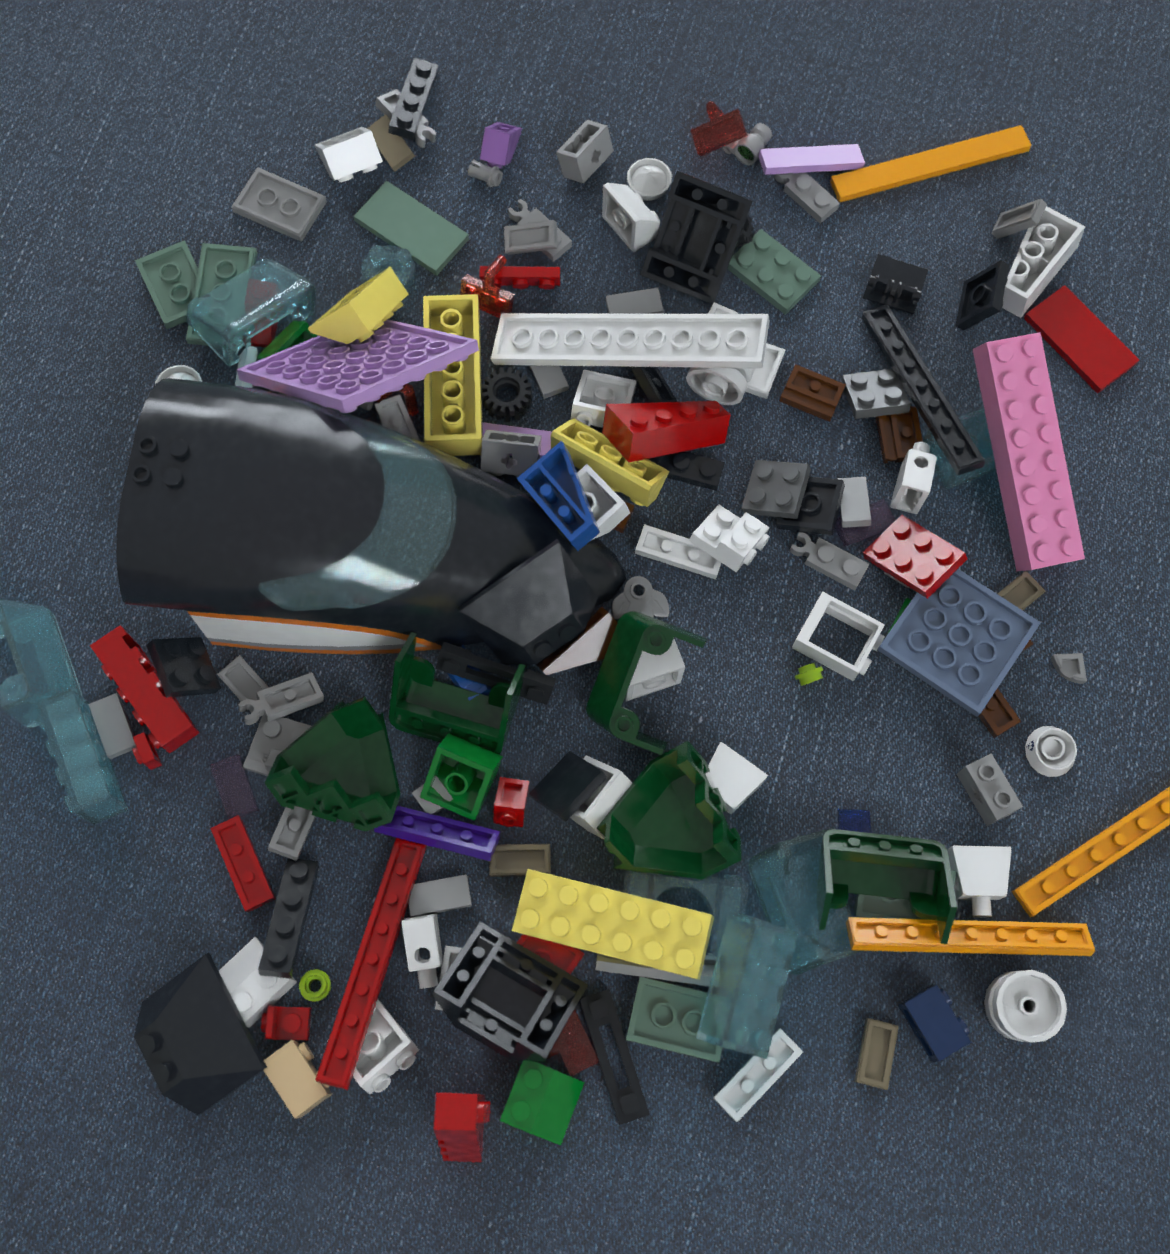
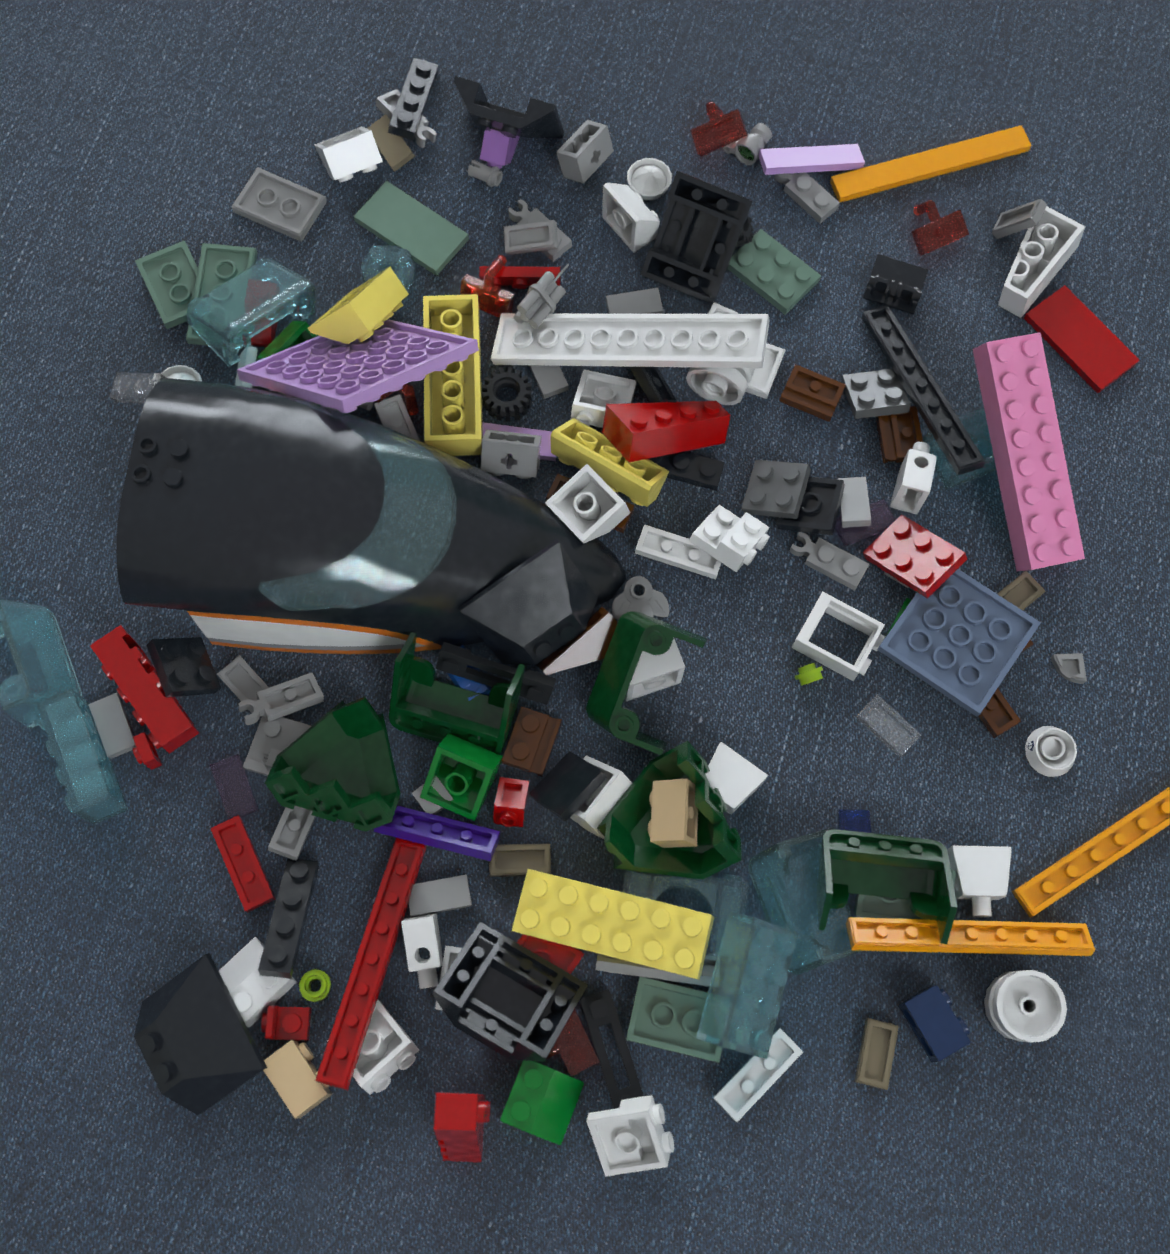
(133, 386): none -> clear plate
(531, 741): none -> reddish brown plate
(538, 122): none -> black slope
(540, 300): none -> light grey piece
(560, 495): blue wedge -> none
(631, 1136): none -> white plate
(673, 814): none -> tan brick
(888, 726): none -> clear plate
(939, 230): none -> clear red plate
(982, 295): black plate -> none
(989, 789): light grey brick -> none

